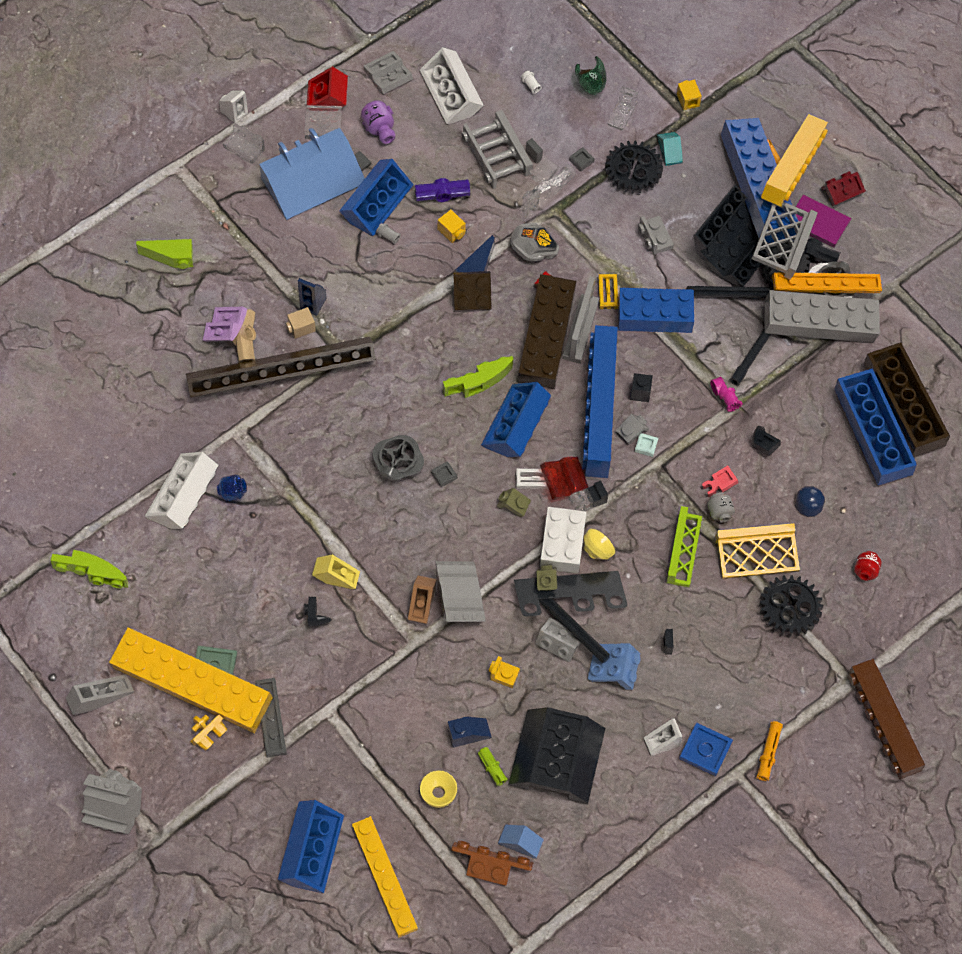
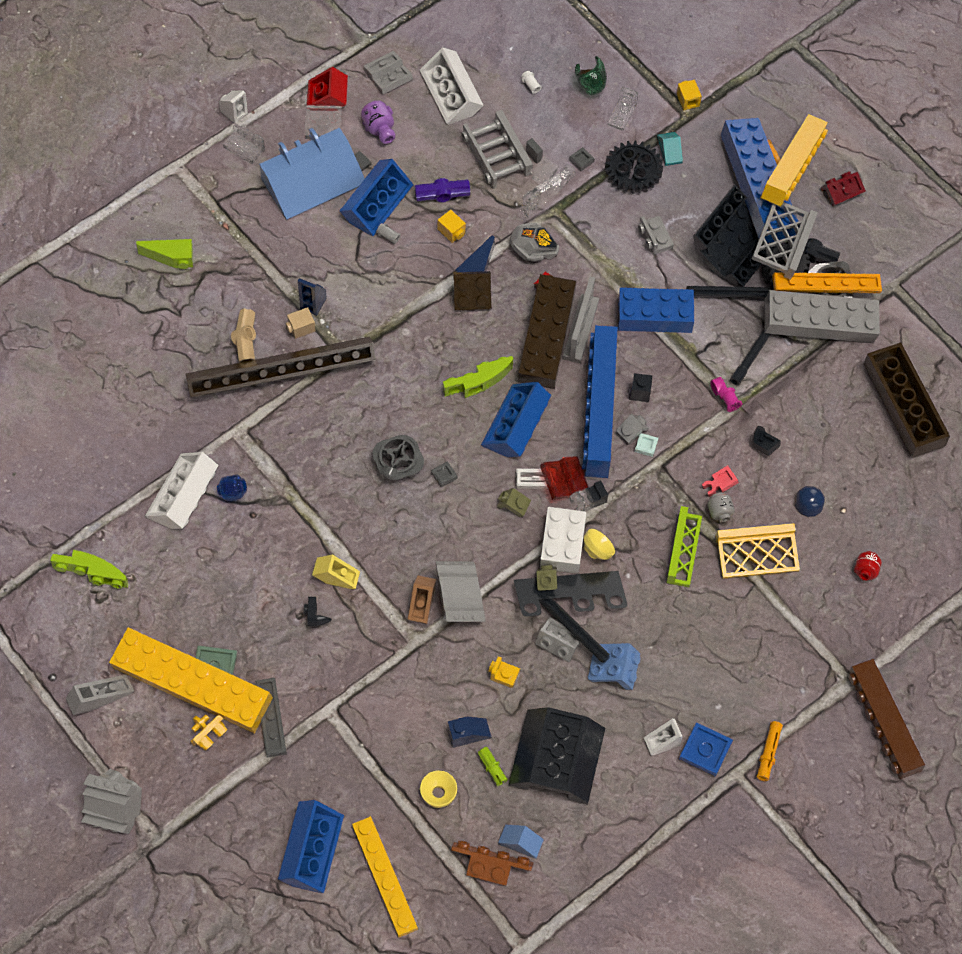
(225, 324): lavender slope -> none
(608, 304): yellow tile -> none
(668, 641): black tile -> none
(807, 599): black gear -> none
(828, 223): magenta tile -> none
(875, 427): blue brick -> none

